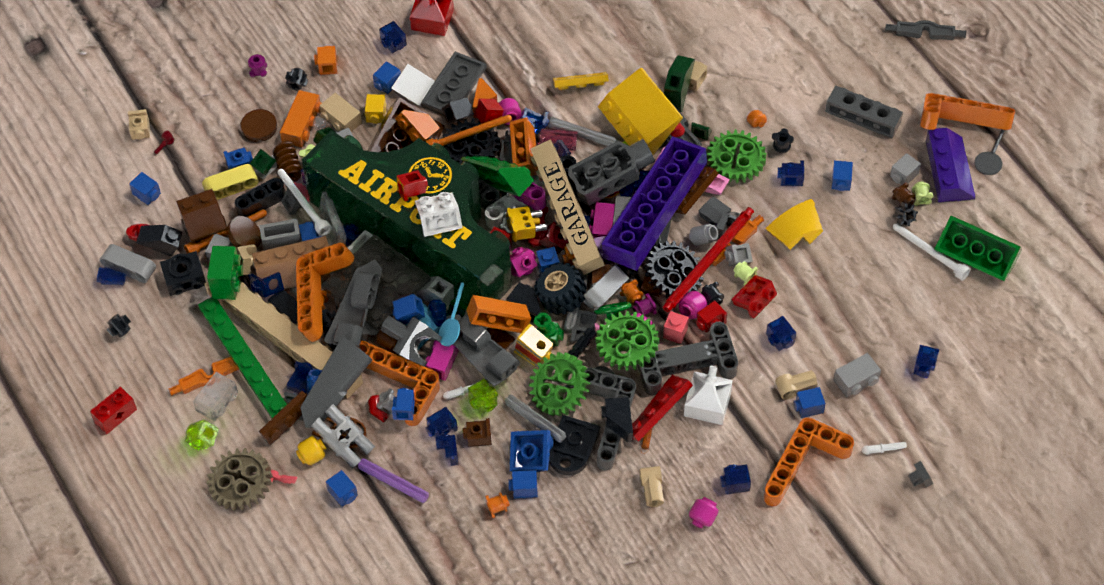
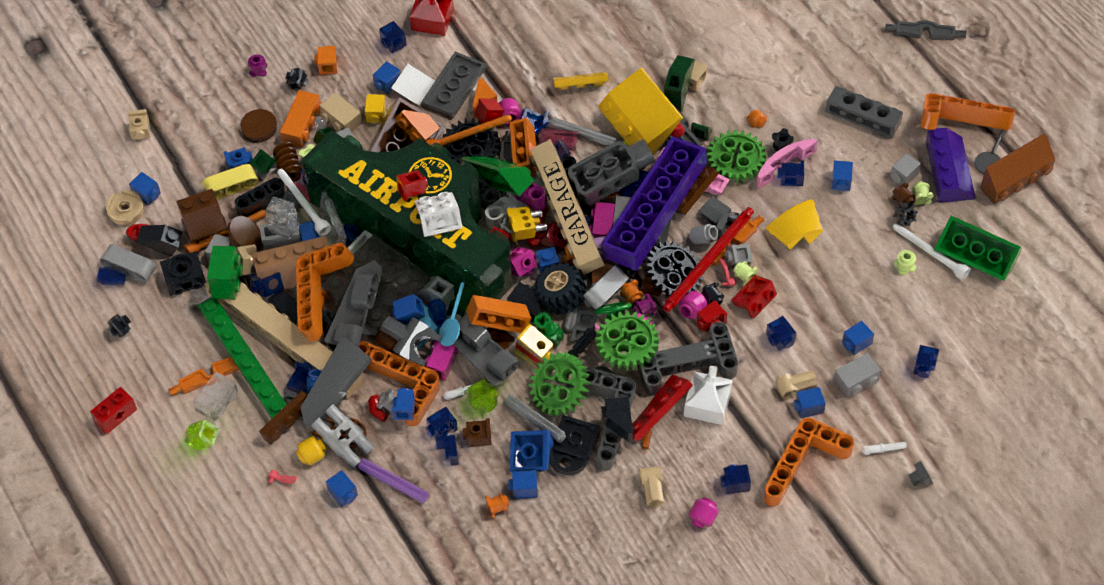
(127, 216): none -> tan plate
(168, 140): dark red hand -> none
(232, 493): dark tan gear -> none
(282, 217): none -> clear brick
(457, 110): black brick -> none
(675, 327): coral brick -> none
(729, 281): none -> coral piece
(798, 149): none -> bright pink slope
(857, 338): none -> blue brick
(905, 262): none -> yellowish green brick
(1018, 169): none -> dark orange slope

